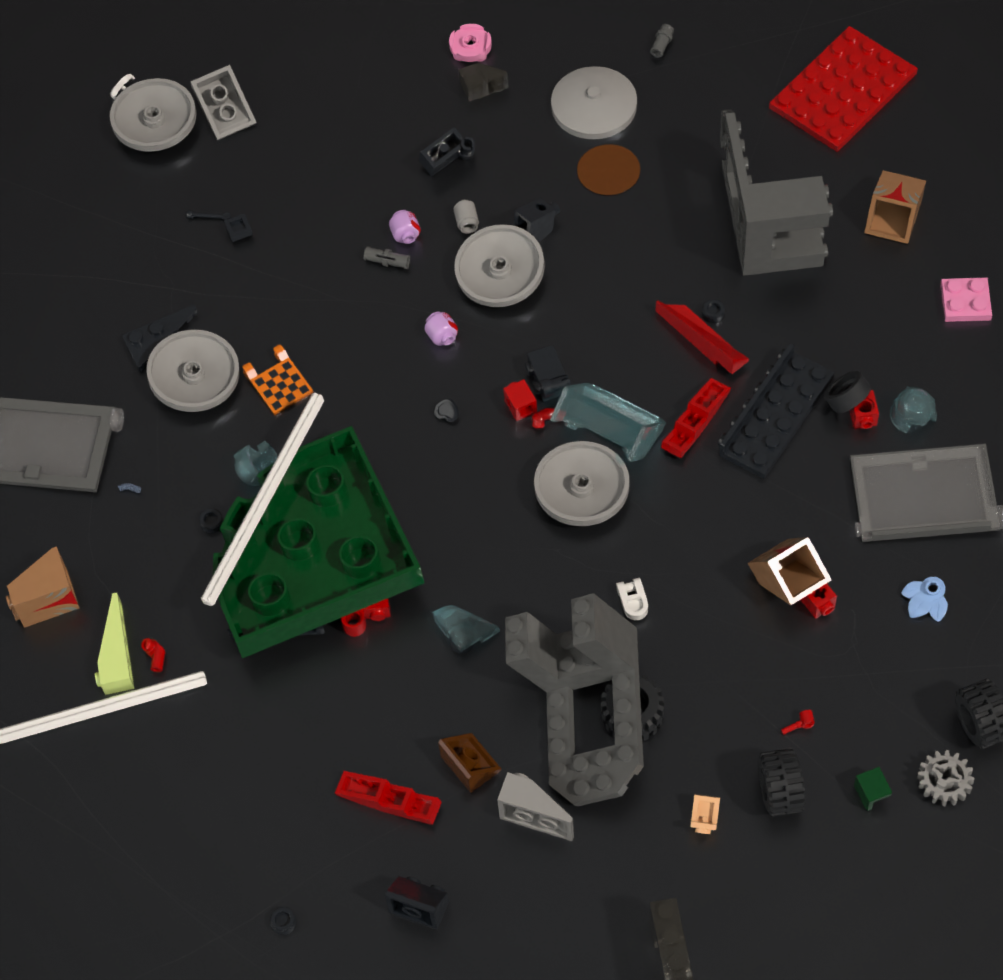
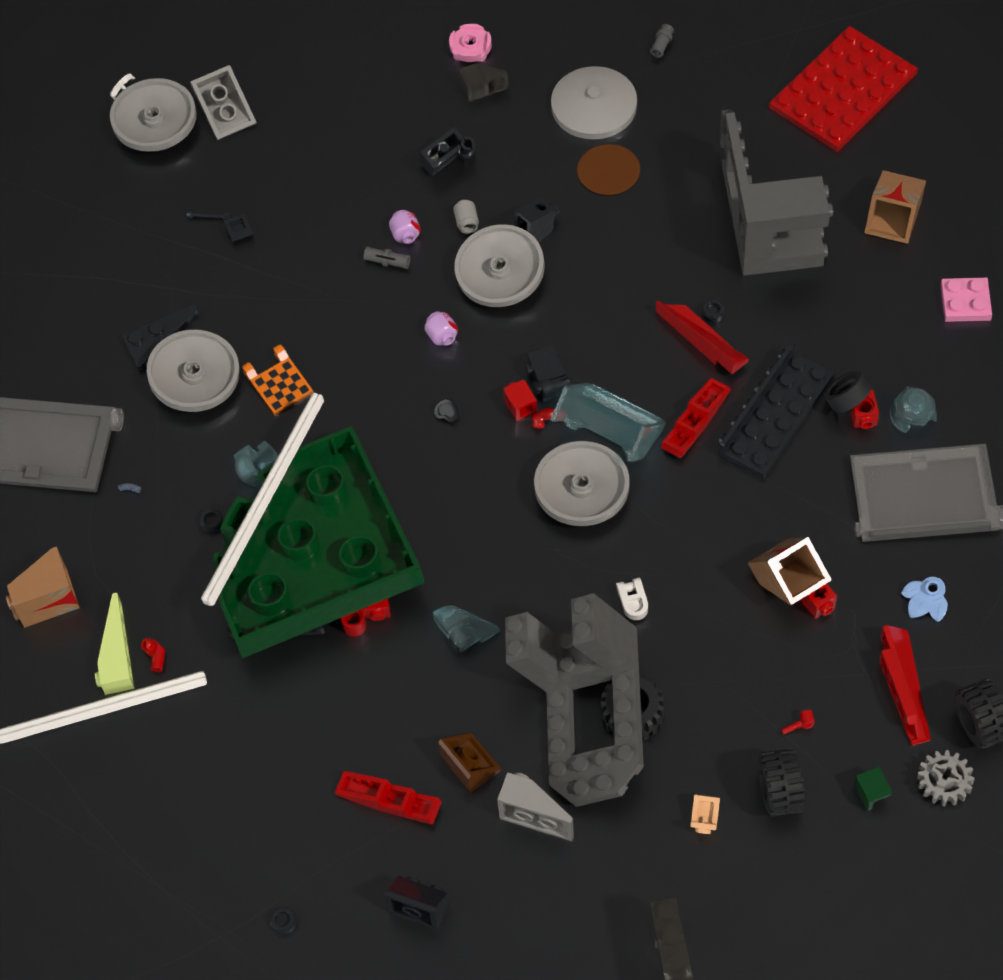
(902, 678): none -> red wedge

